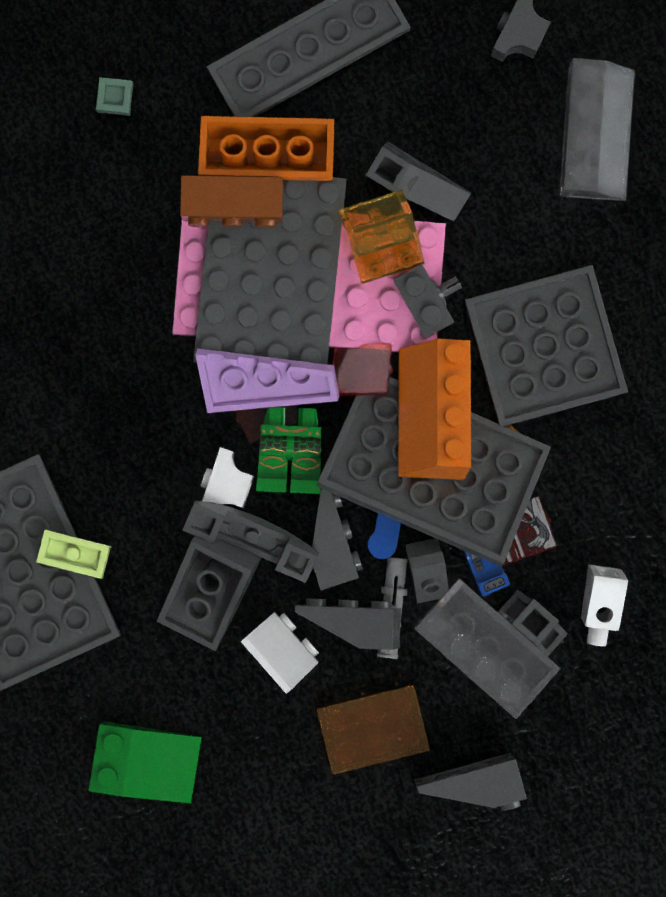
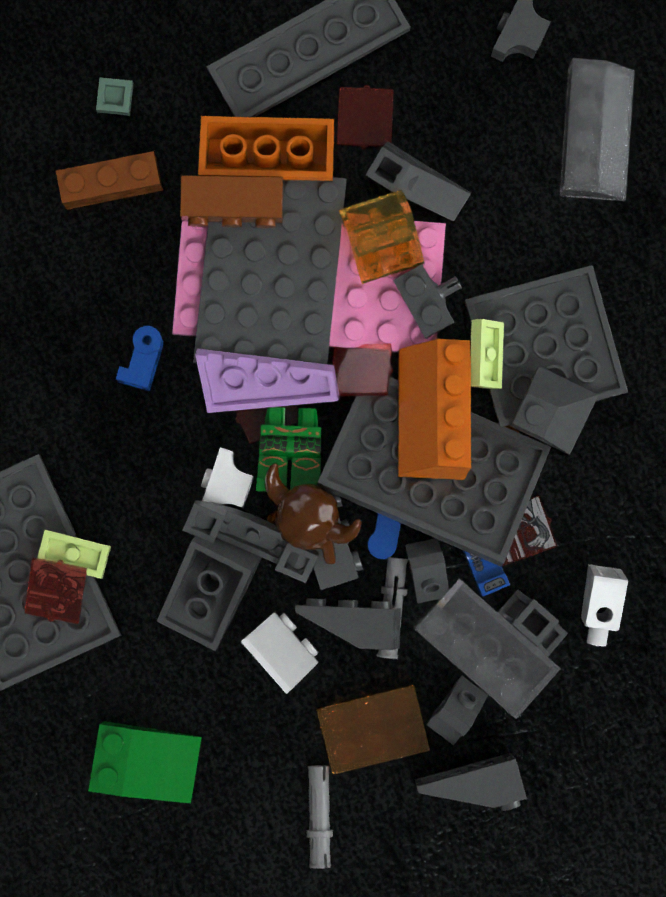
(55, 590): none -> clear red piece
(109, 180): none -> dark orange brick
(145, 359): none -> blue leg
(307, 516): none -> reddish brown piece
(319, 823): none -> light grey pin
(365, 116): none -> clear red piece
(457, 710): none -> dark grey brick
(486, 353): none -> yellowish green plate
(554, 410): none -> dark grey slope

